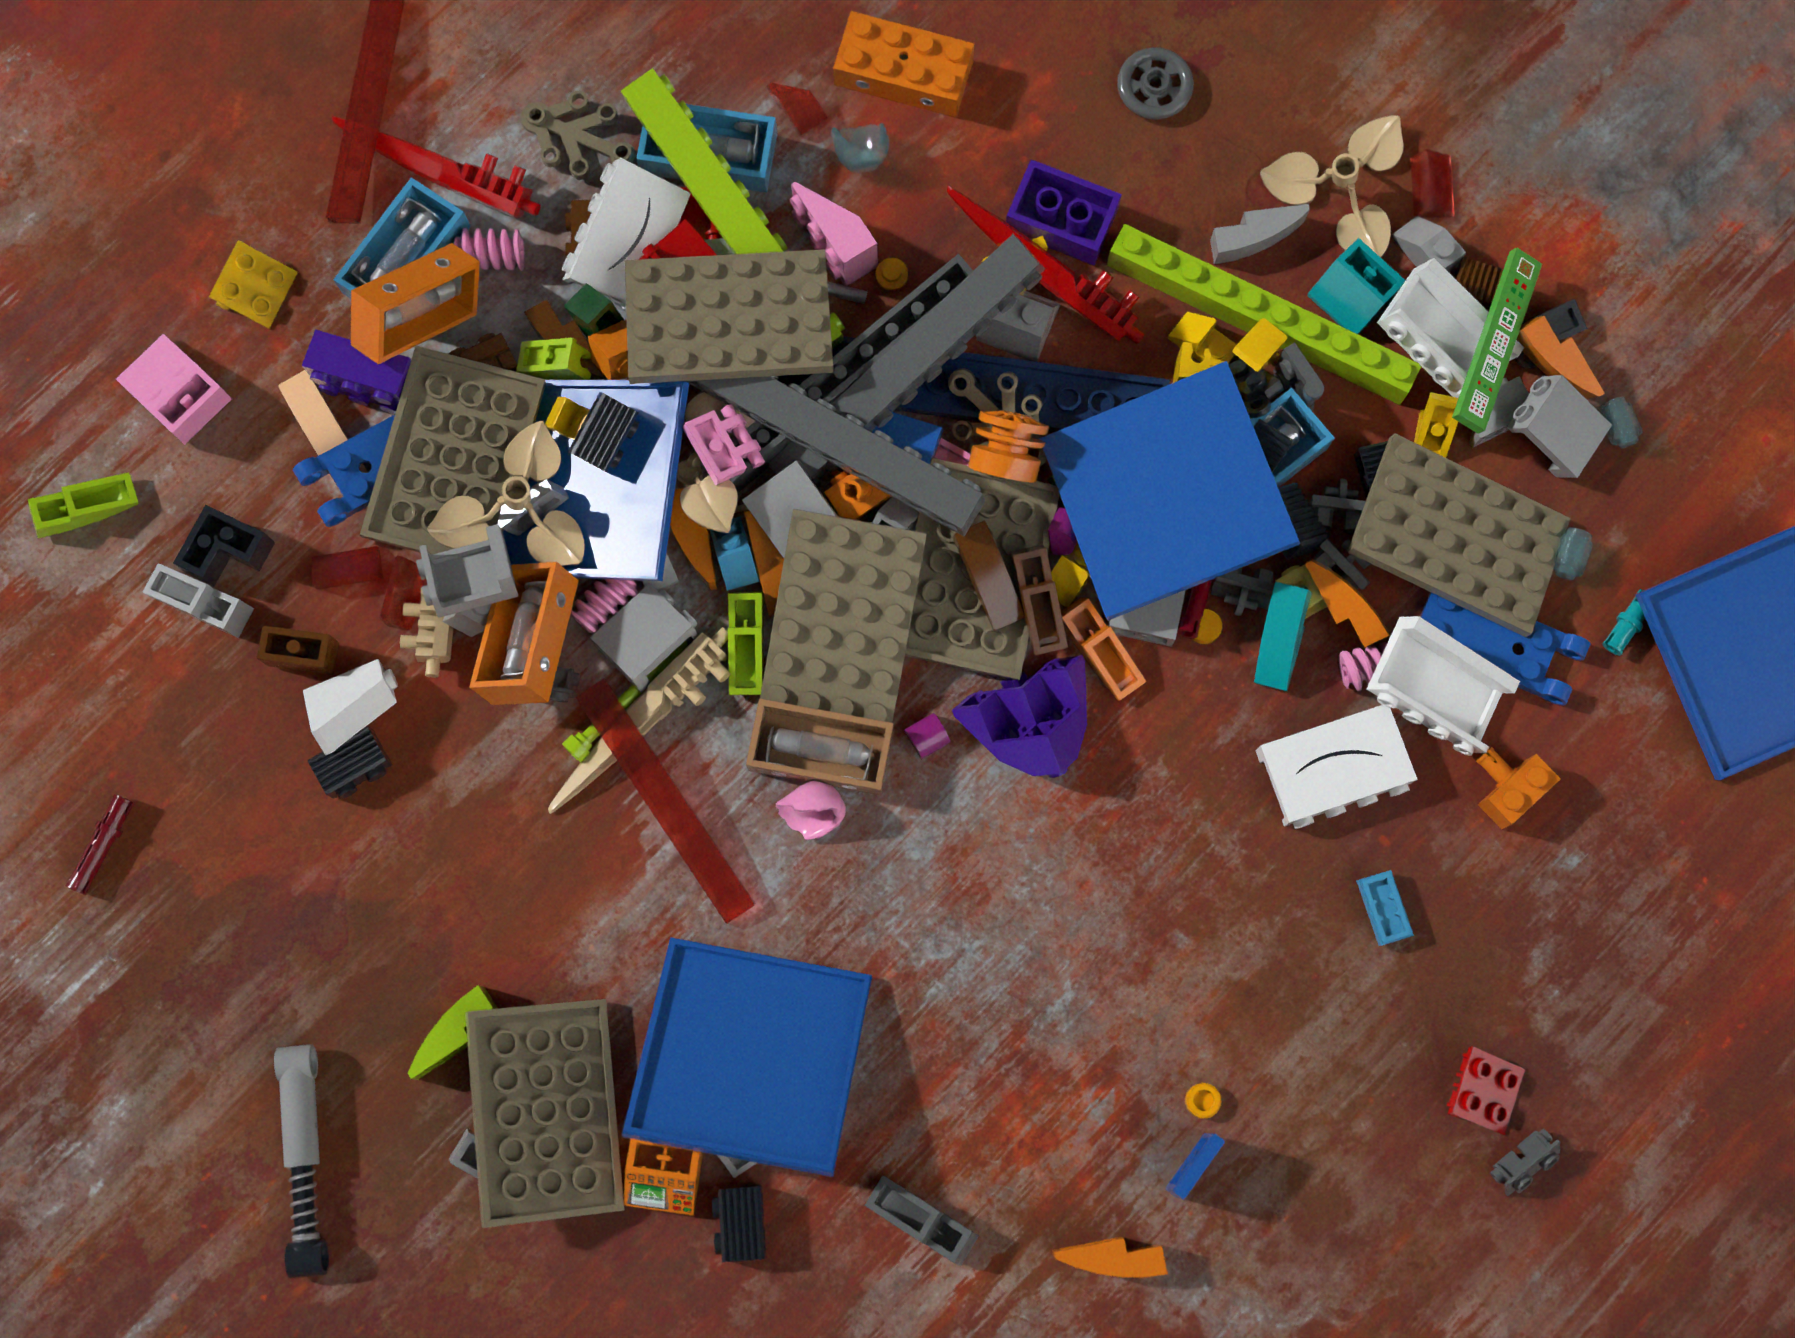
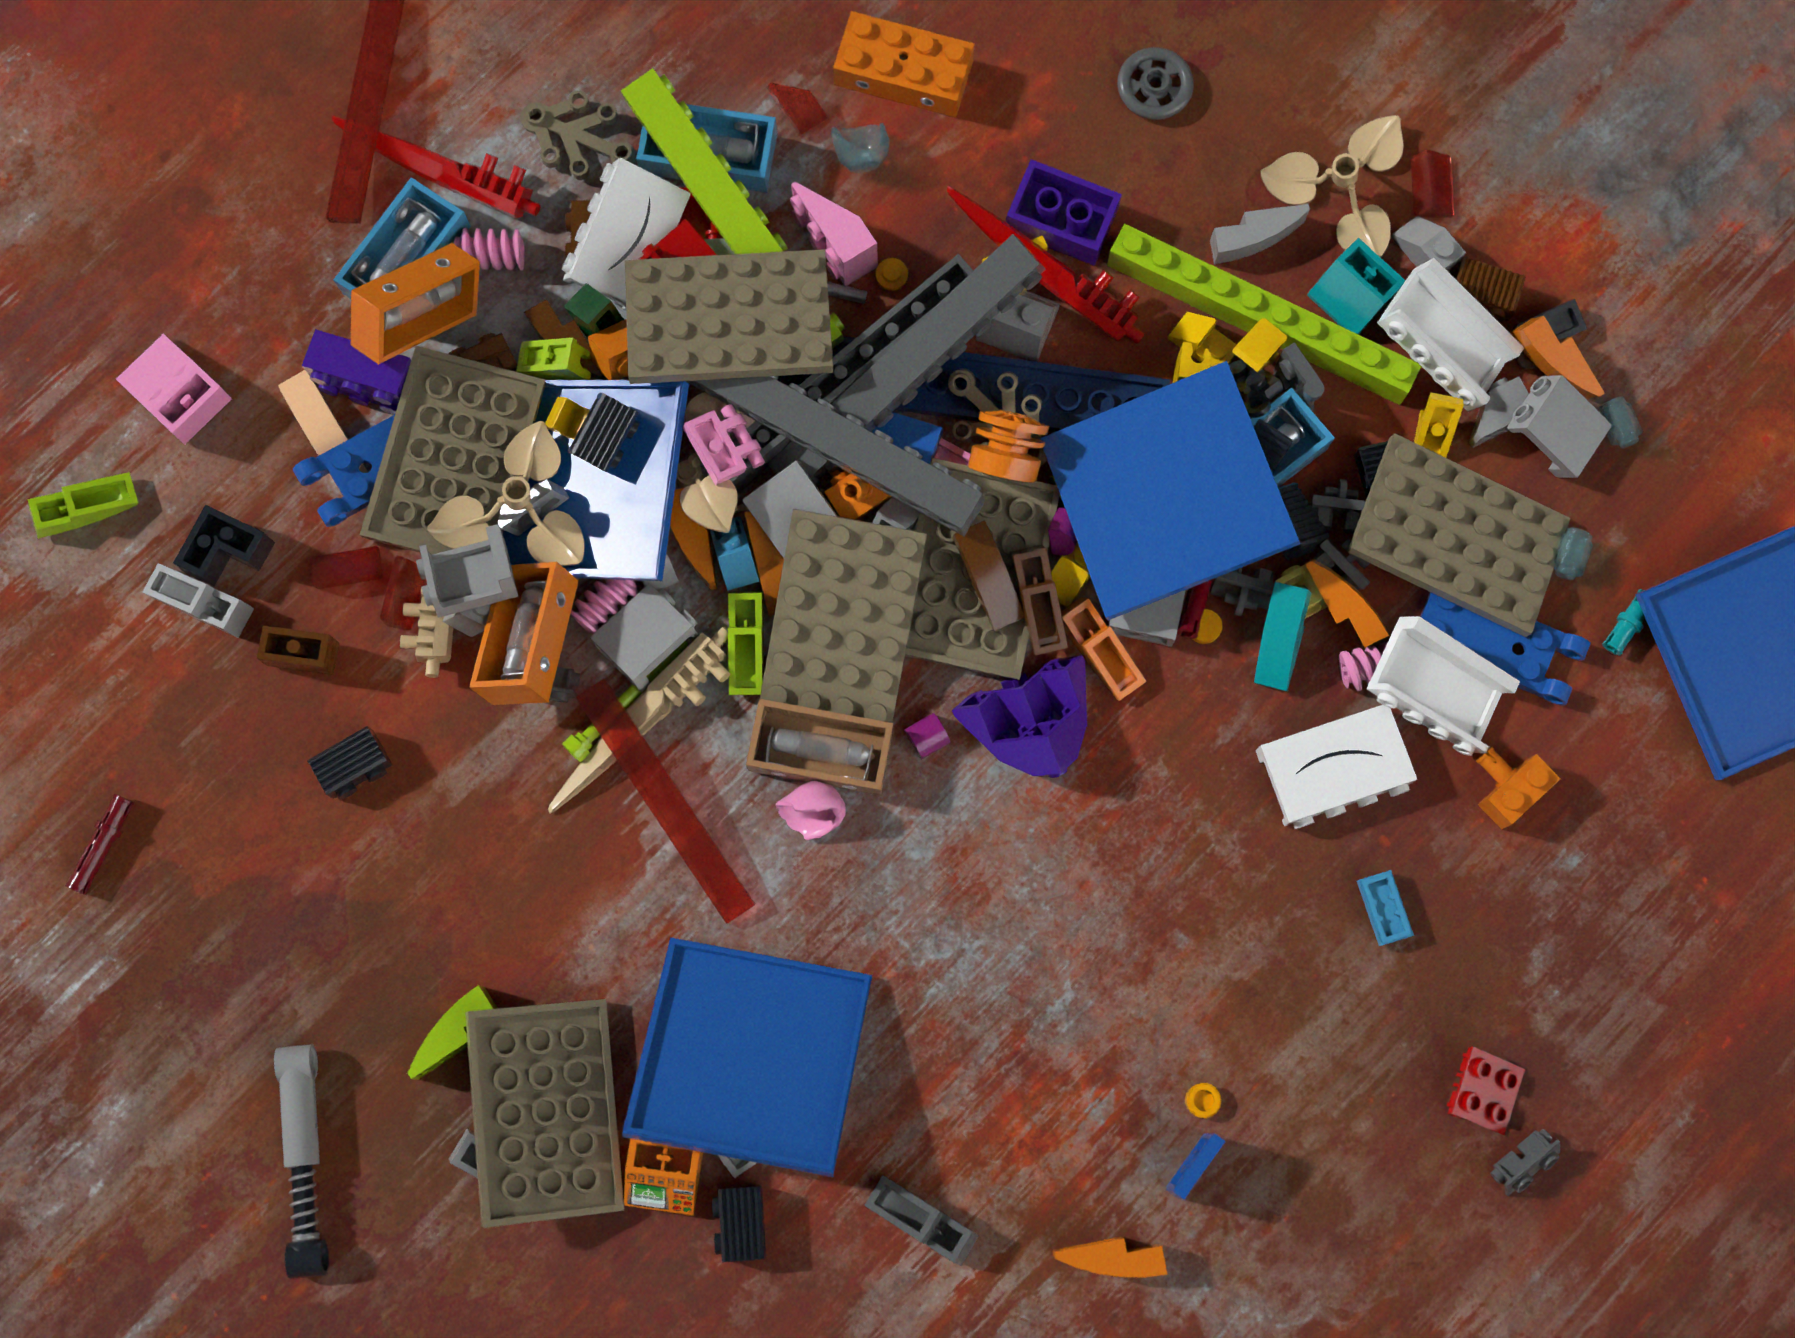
(253, 284): yellow hinge -> none
(348, 703): white slope -> none
(1497, 340): bright green tile -> none

